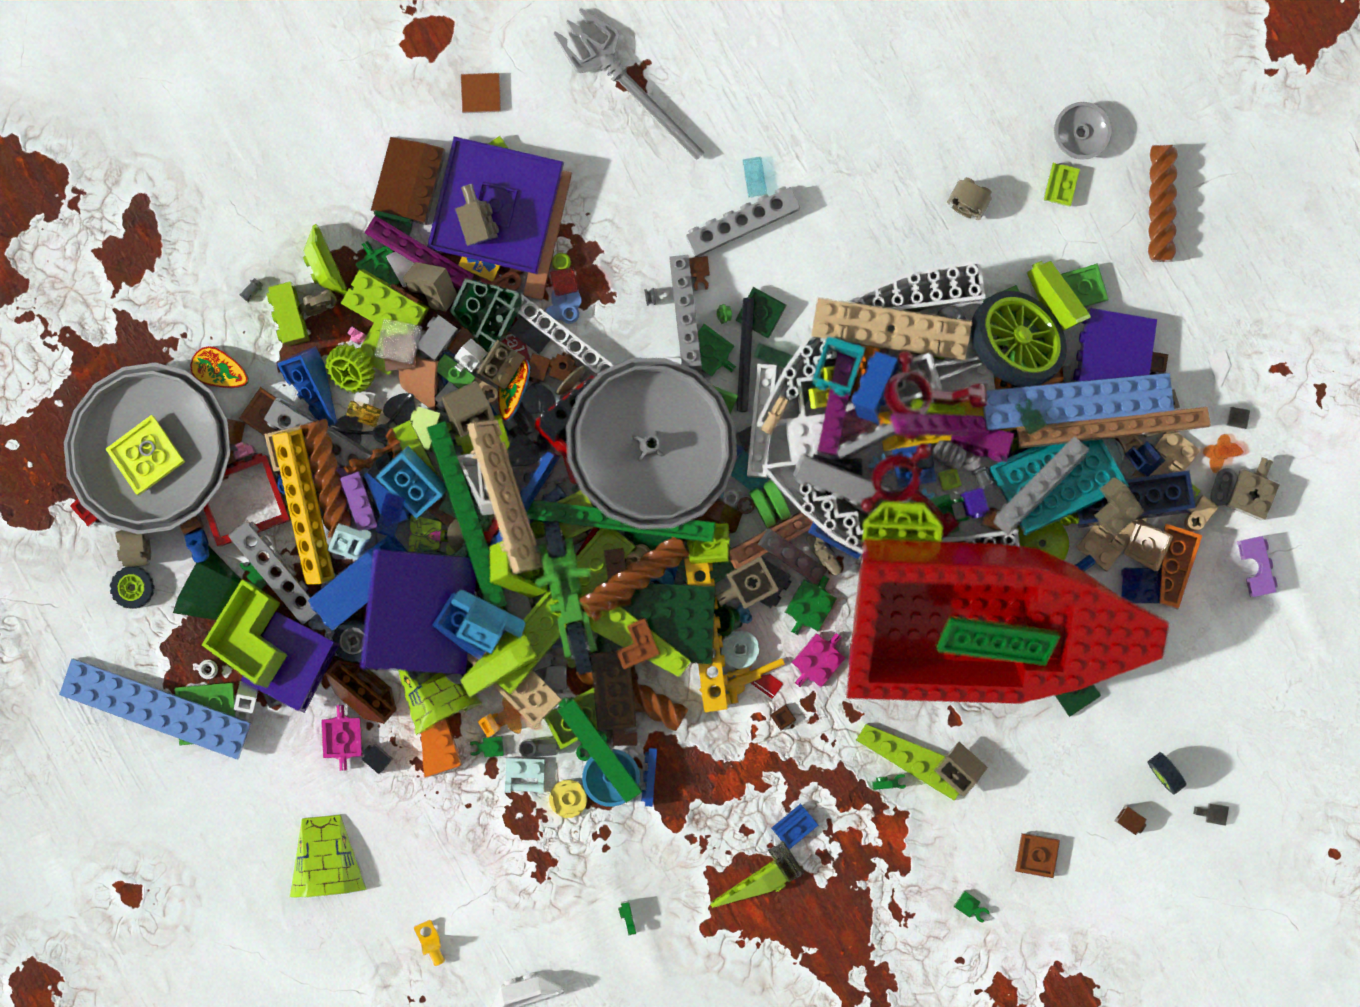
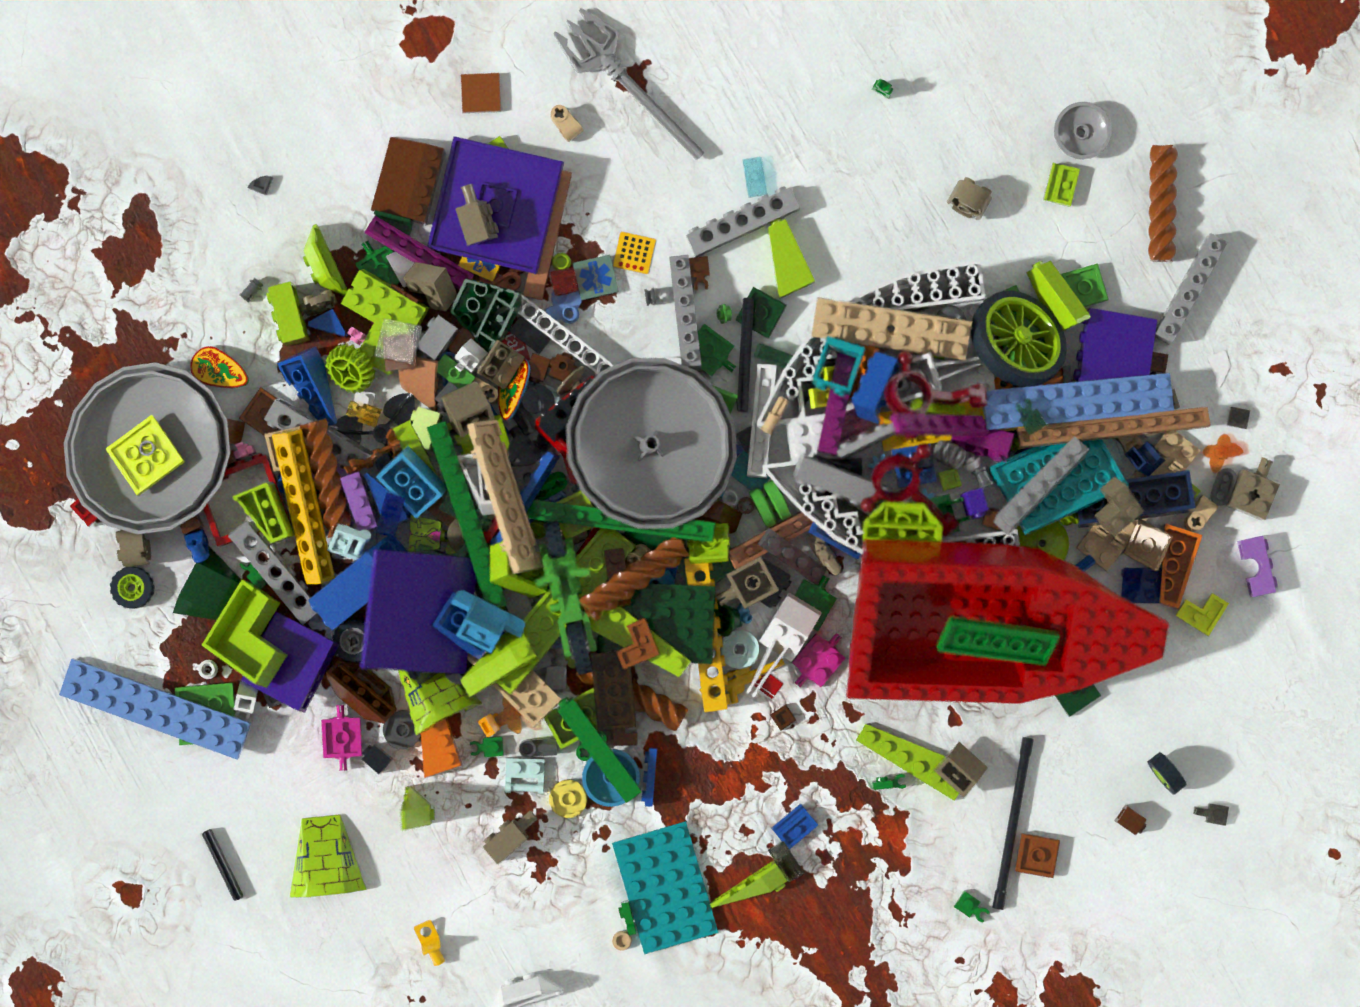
(222, 865): none -> black axle
(261, 184): none -> dark grey tile
(267, 511): none -> lime wedge
(329, 323): none -> blue slope
(392, 734): none -> dark grey plate
(415, 810): none -> lime wedge
(509, 837): none -> dark tan brick
(552, 486): none -> green beam
(568, 125): none -> tan piece
(595, 277): none -> sand green tile
(621, 940): none -> tan tile
(634, 252): none -> yellow sticker
(665, 887): none -> teal plate
(786, 633): none -> white slope
(788, 261): none -> lime slope
(883, 88): none -> green plate
(1000, 892): none -> black piece
(1190, 288): none -> light grey brick
(1204, 618): none -> neon yellow plate

